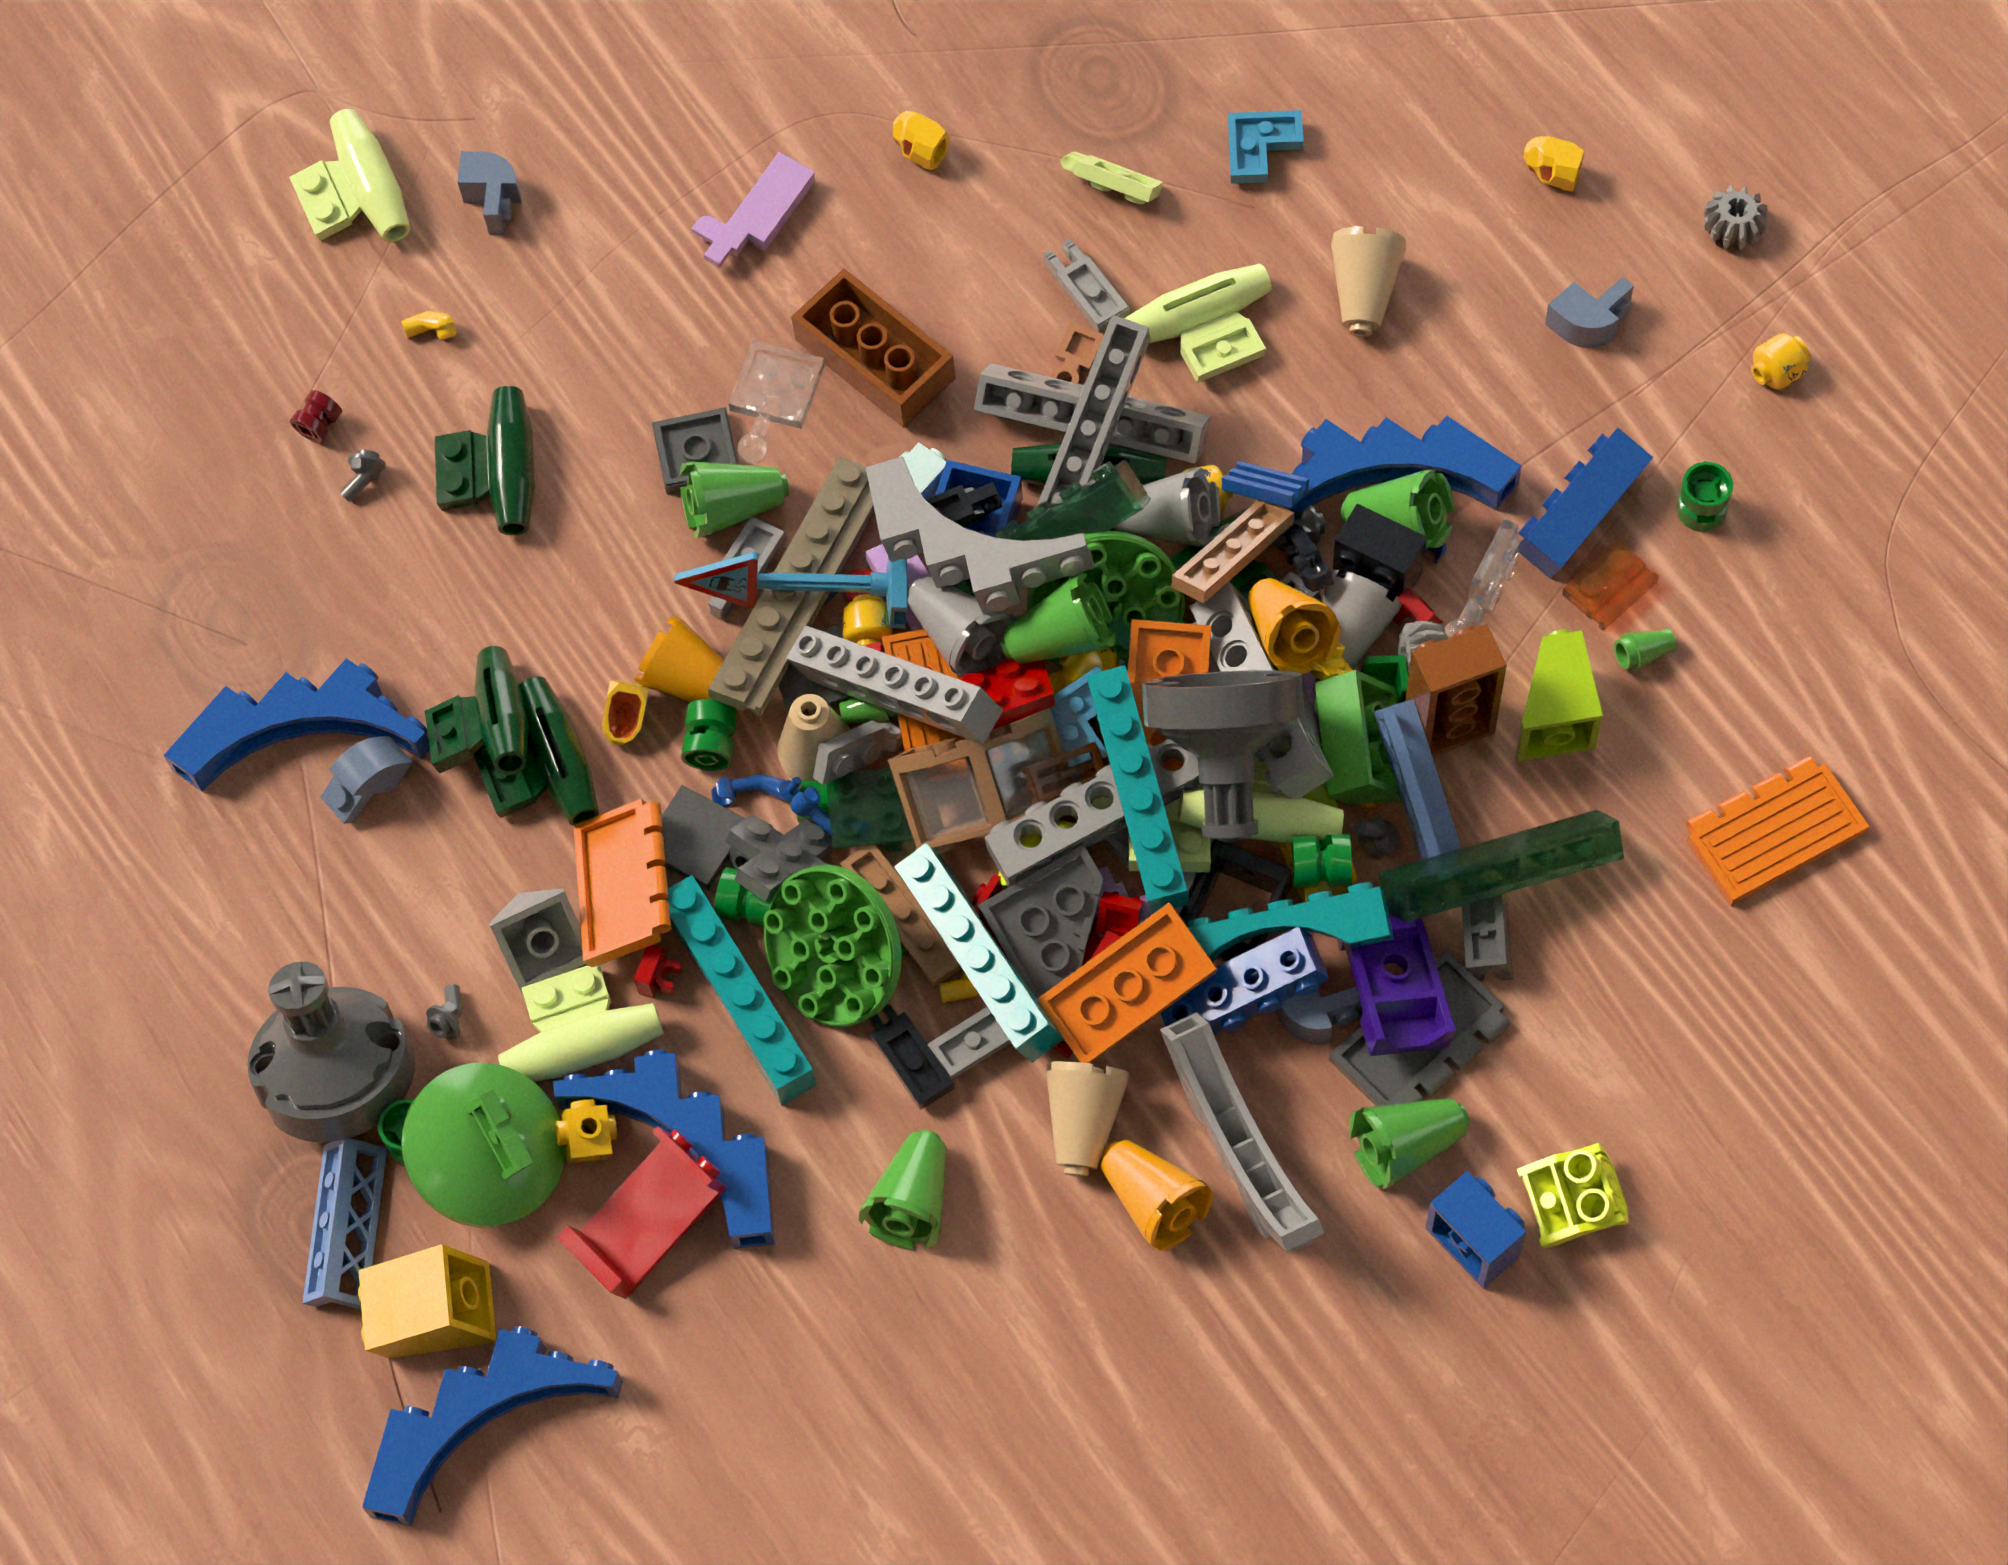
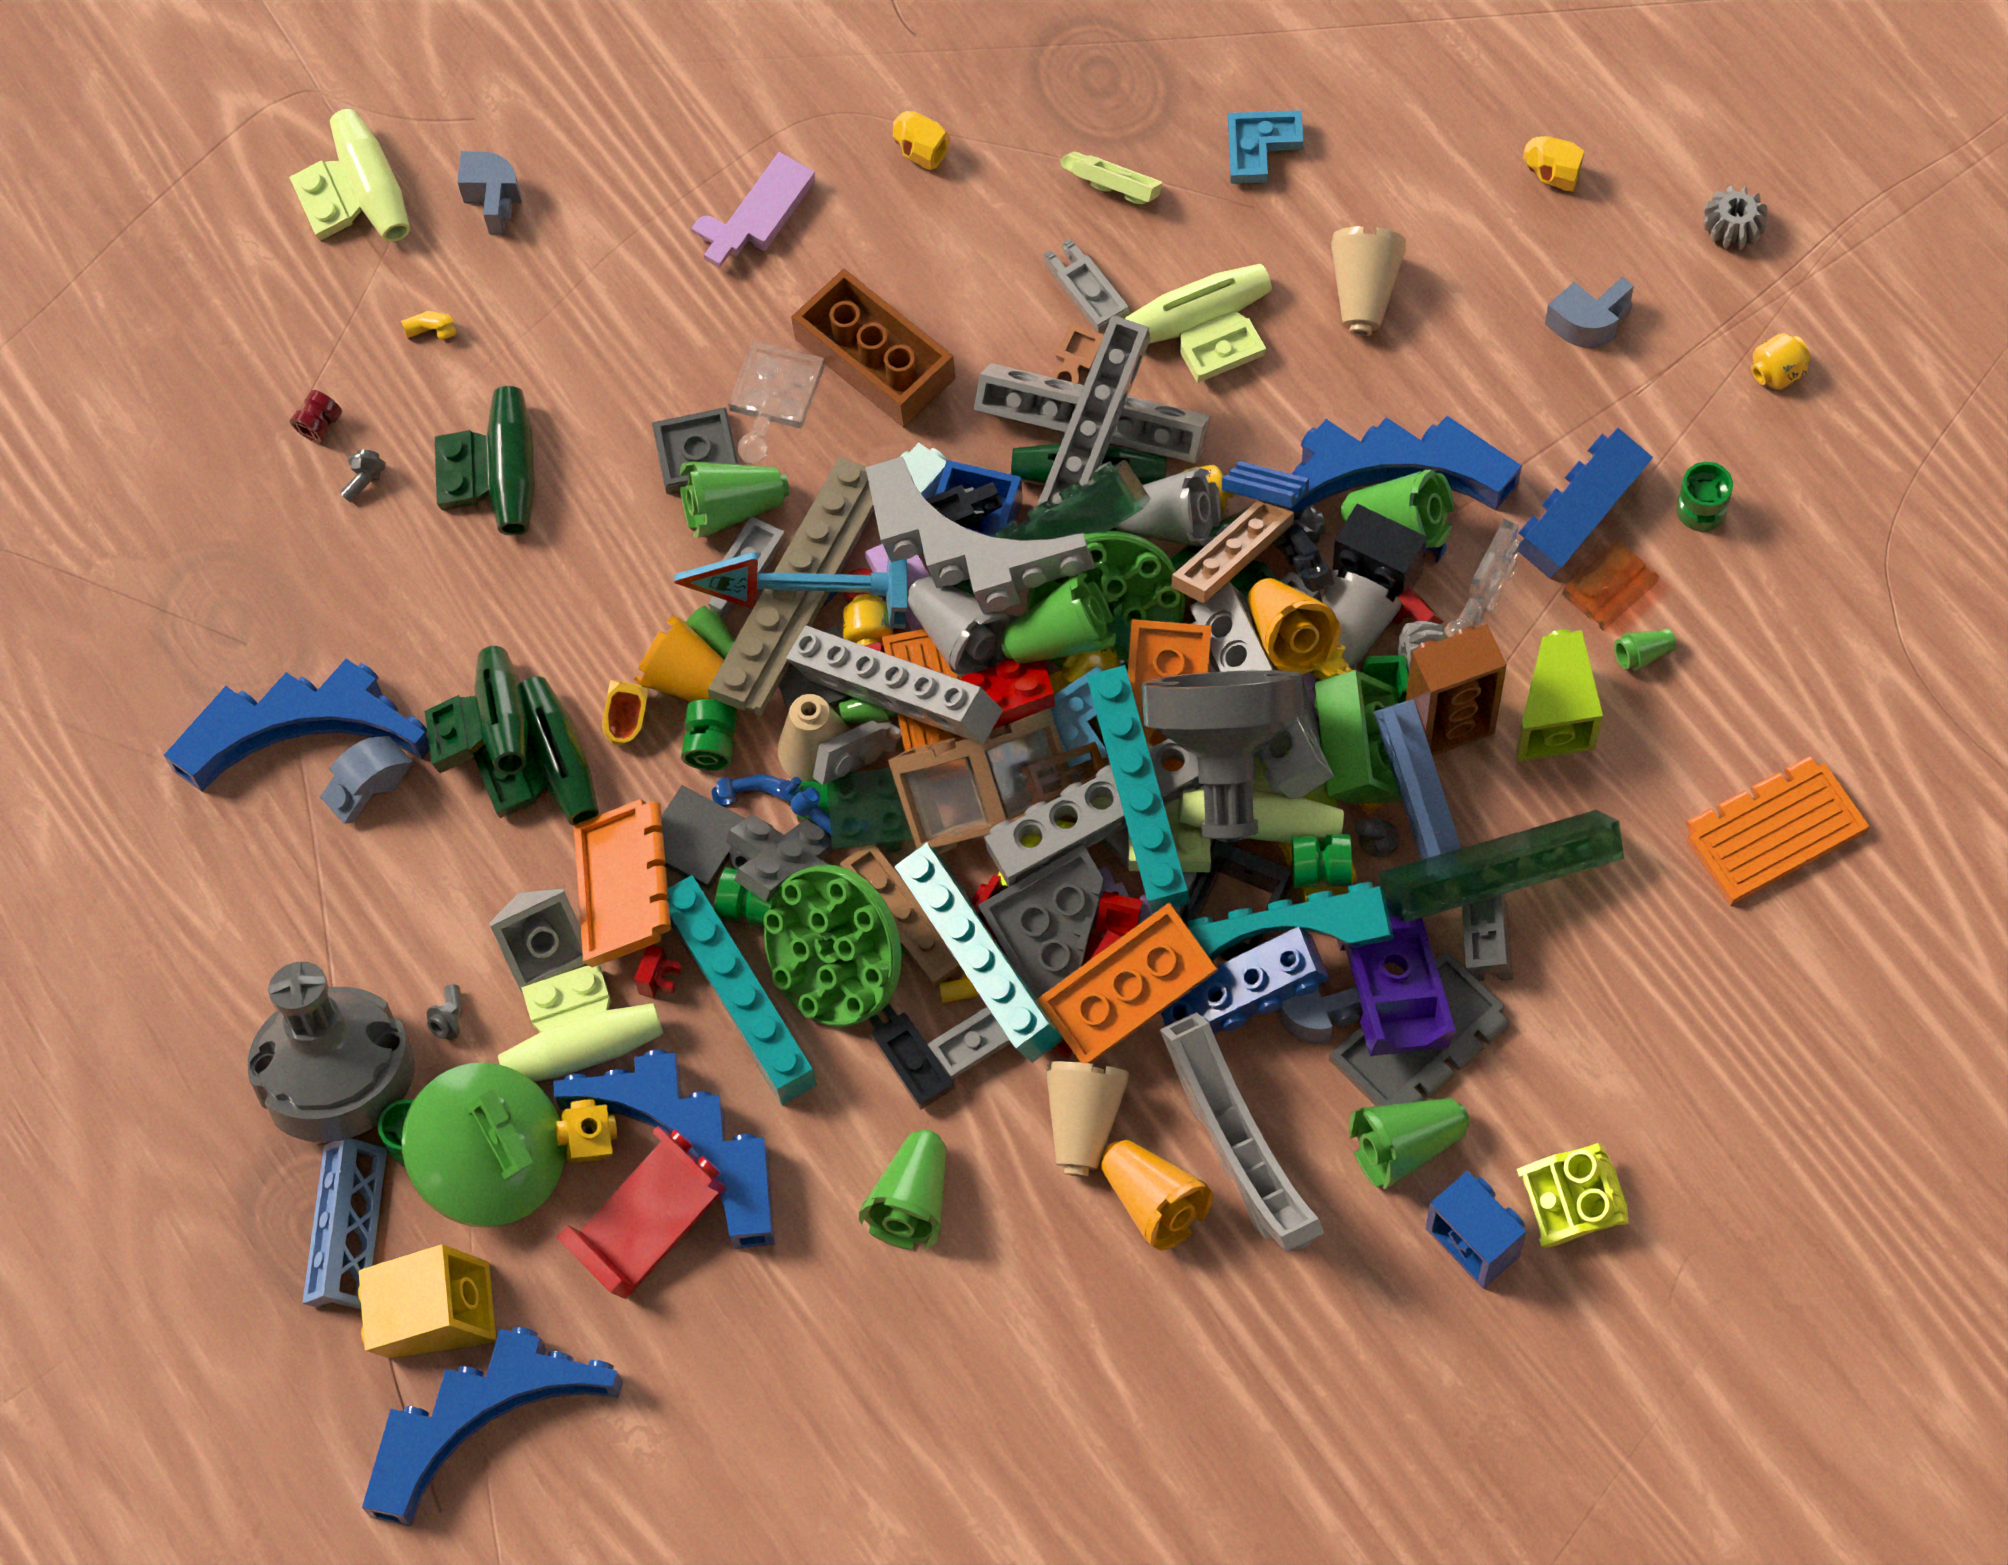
(711, 629): none -> bright green cone

